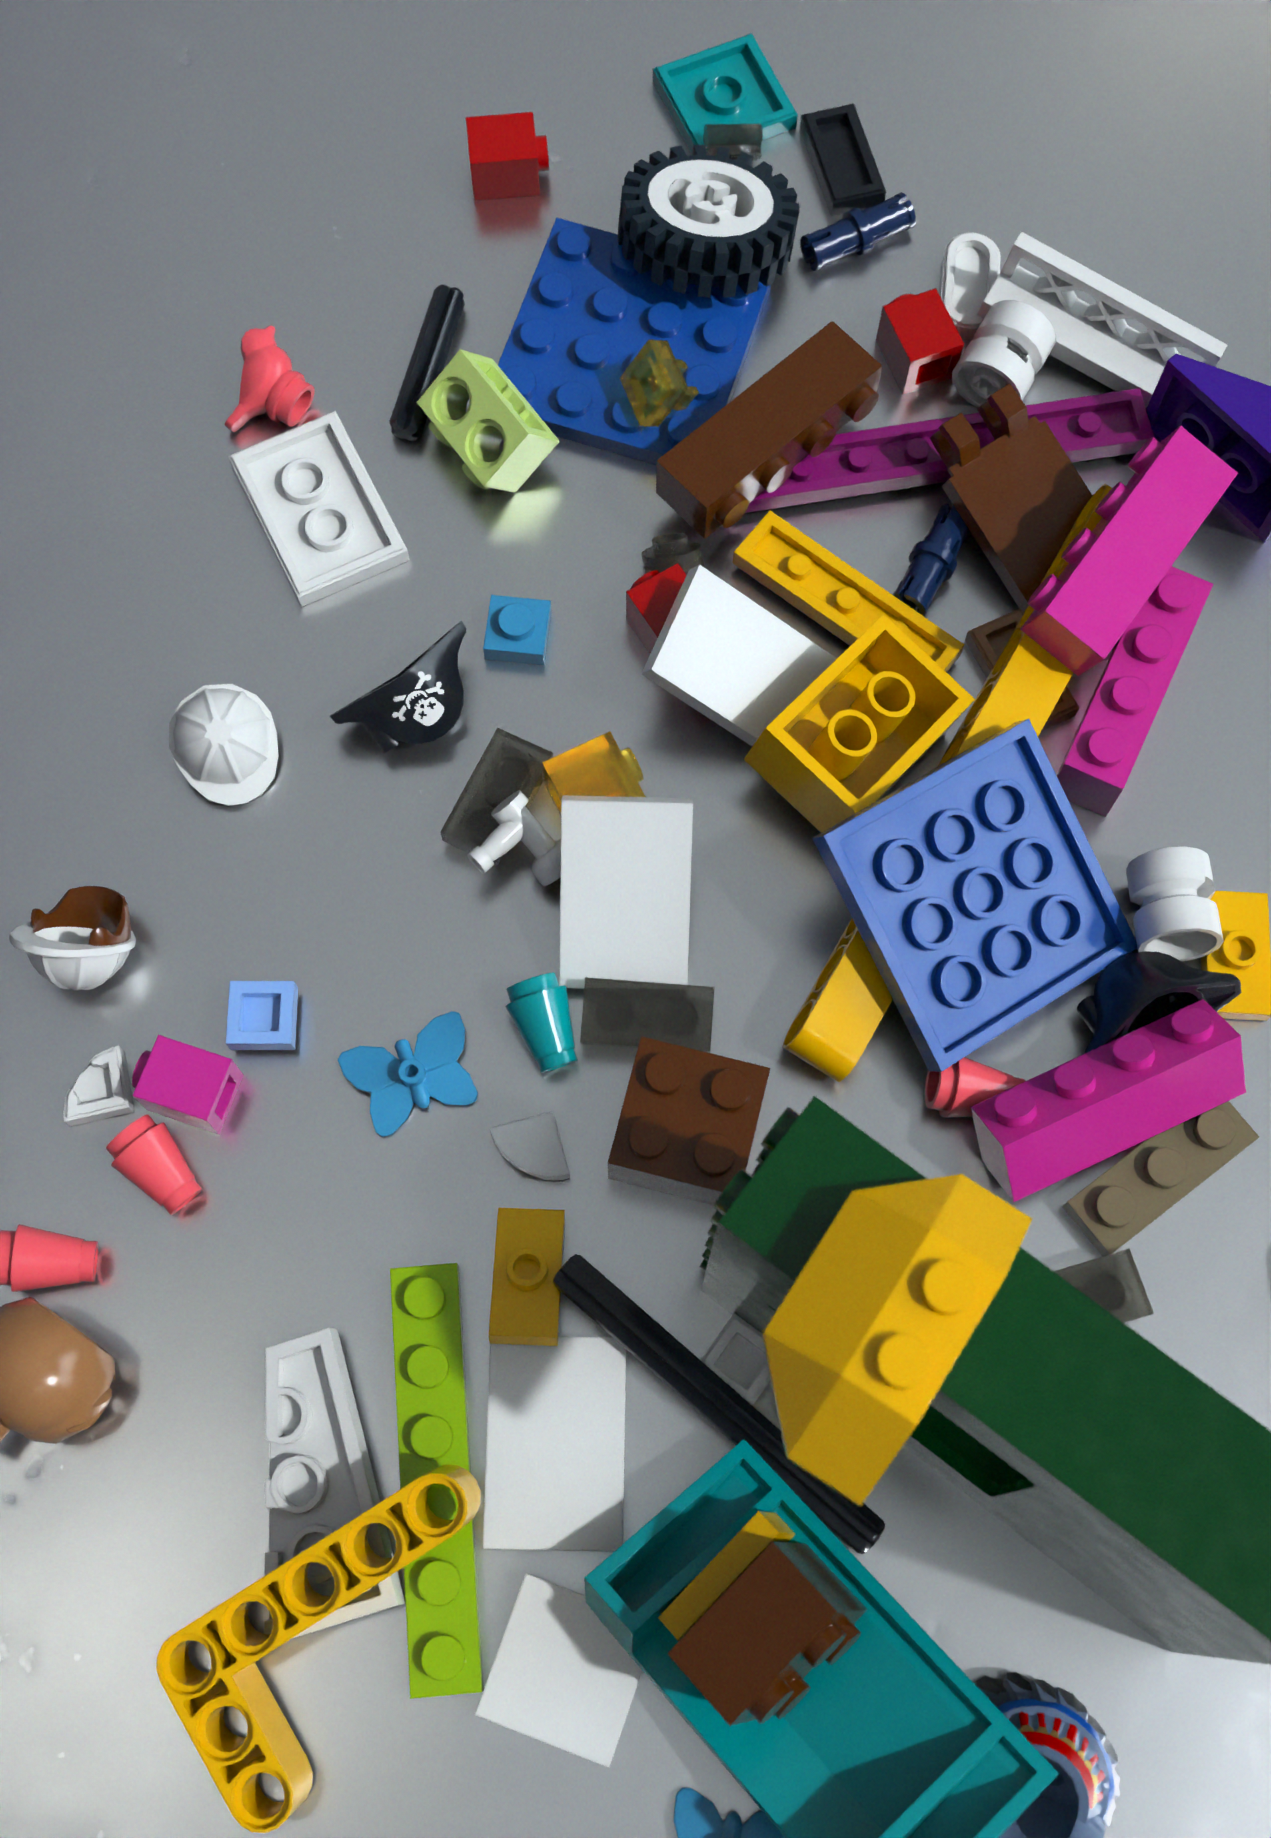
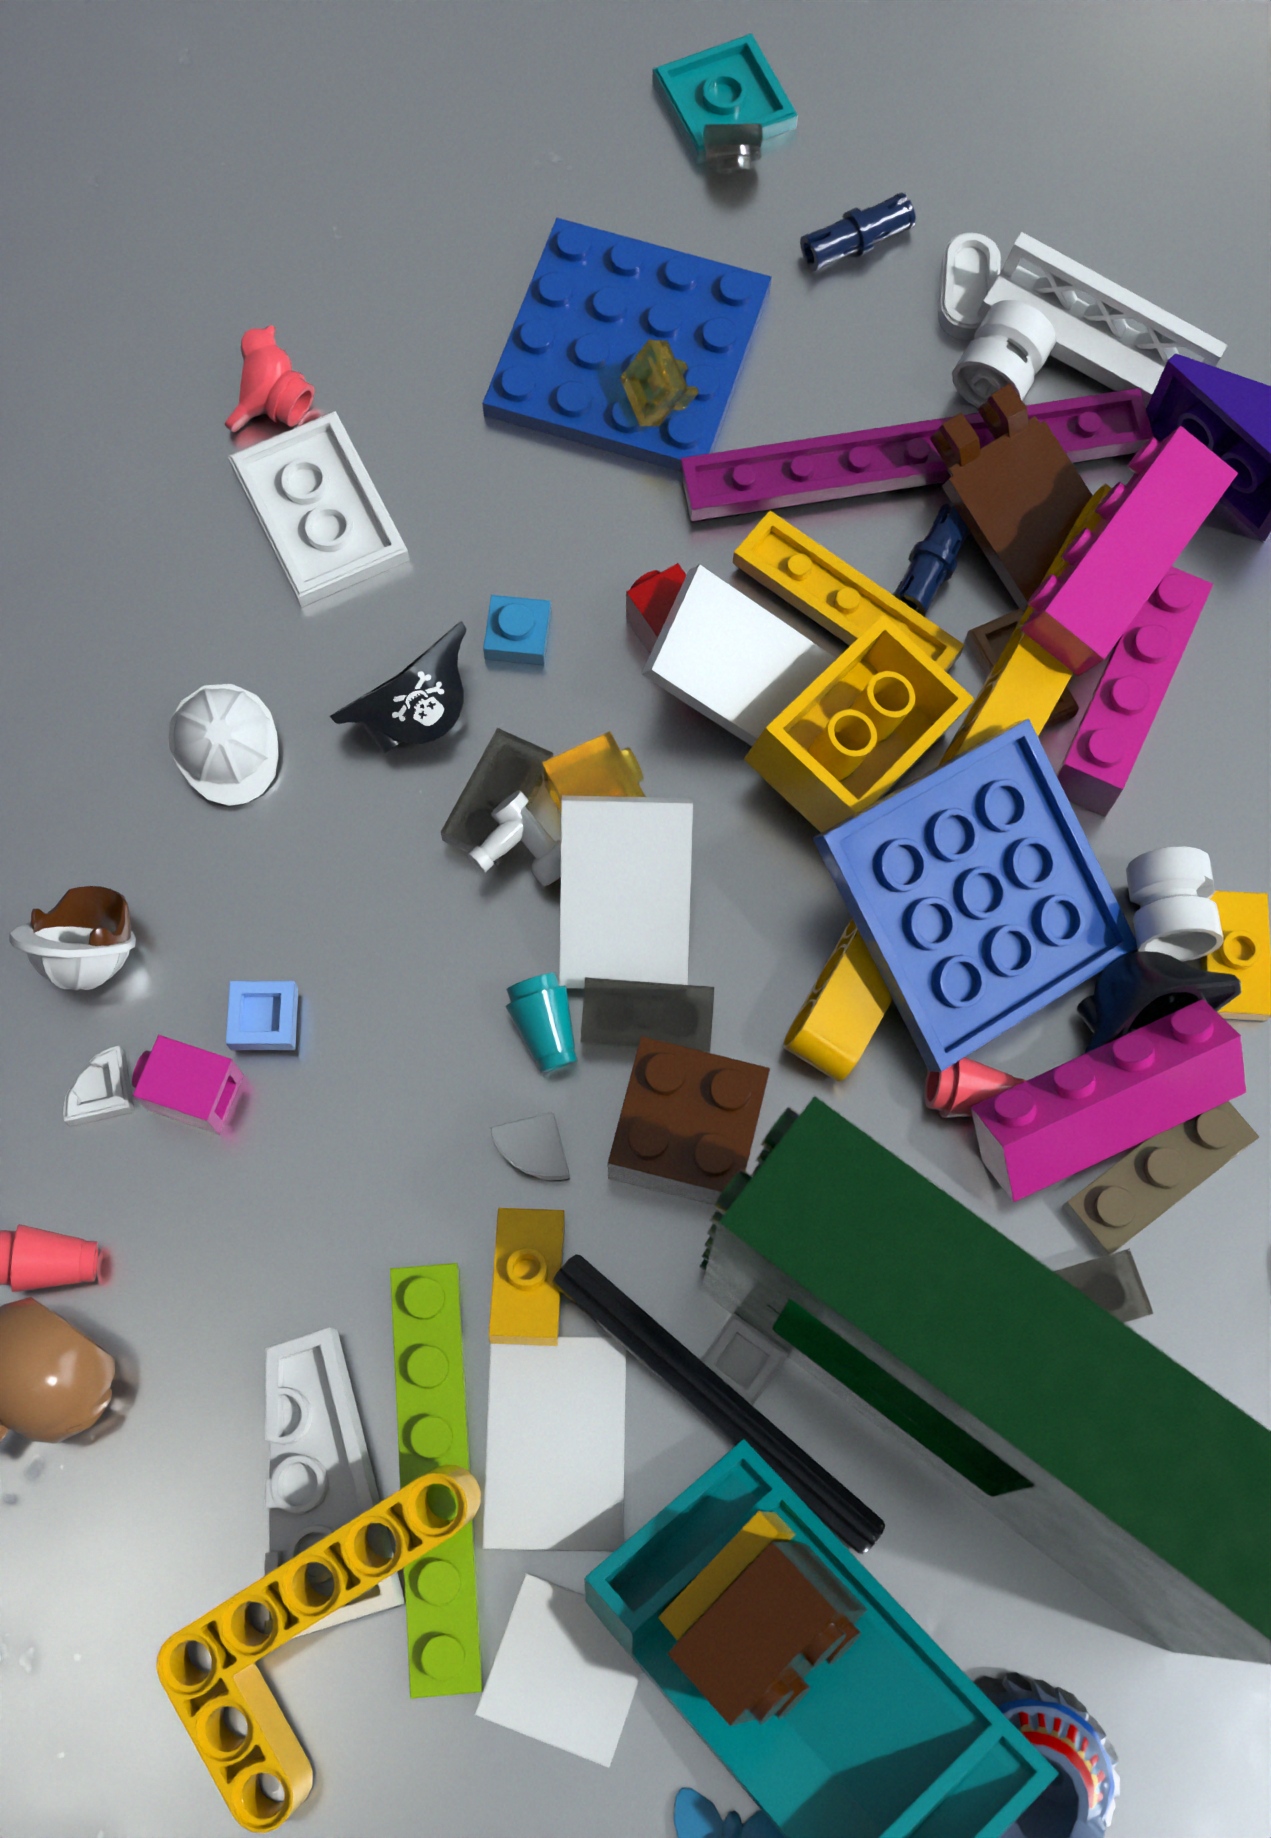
(154, 1163): coral cone -> none
(412, 1078): dark azure piece -> none
(427, 360): black axle -> none
(493, 414): yellowish green brick -> none
(505, 156): red brick -> none
(670, 550): clear smoke plate -> none
(707, 220): black wheel -> none
(769, 430): reddish brown brick -> none
(842, 159): black tile -> none
(884, 1321): yellow wedge -> none
(919, 340): red brick -> none

